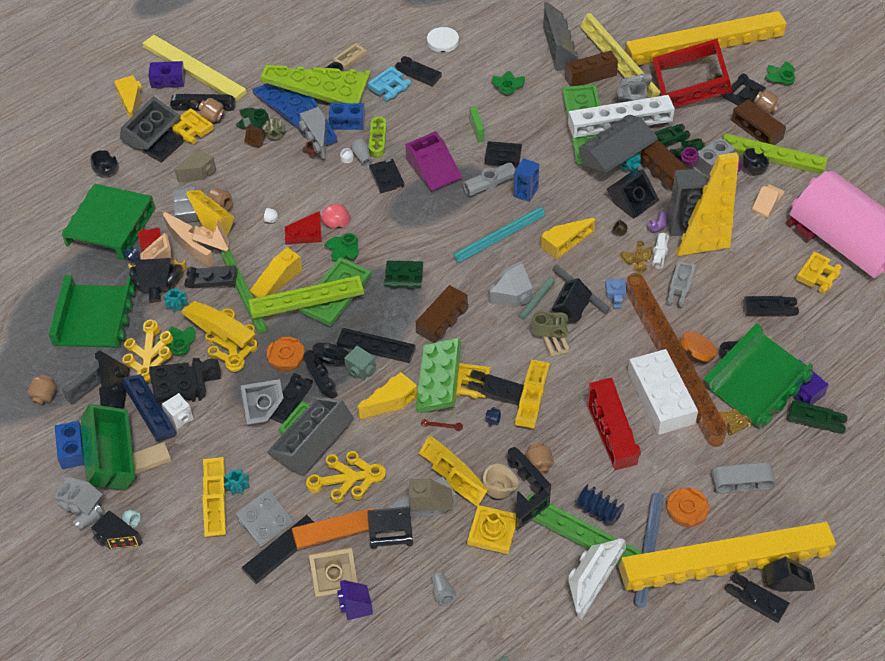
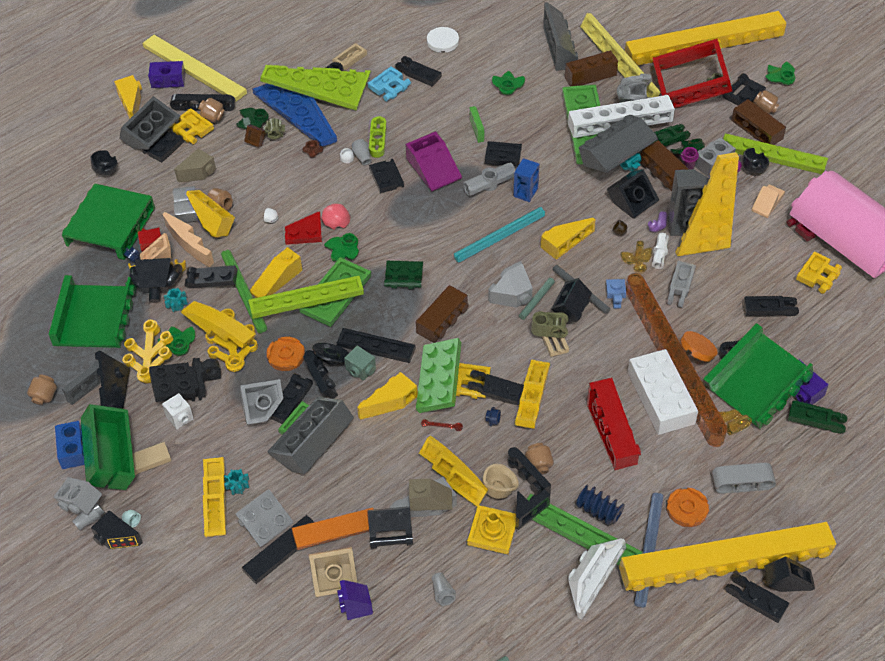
(149, 409): dark blue plate -> none
(216, 238): light nougat slope -> none
(315, 126): light grey slope -> none
(347, 116): blue brick -> none
(348, 477): yellow plant -> none

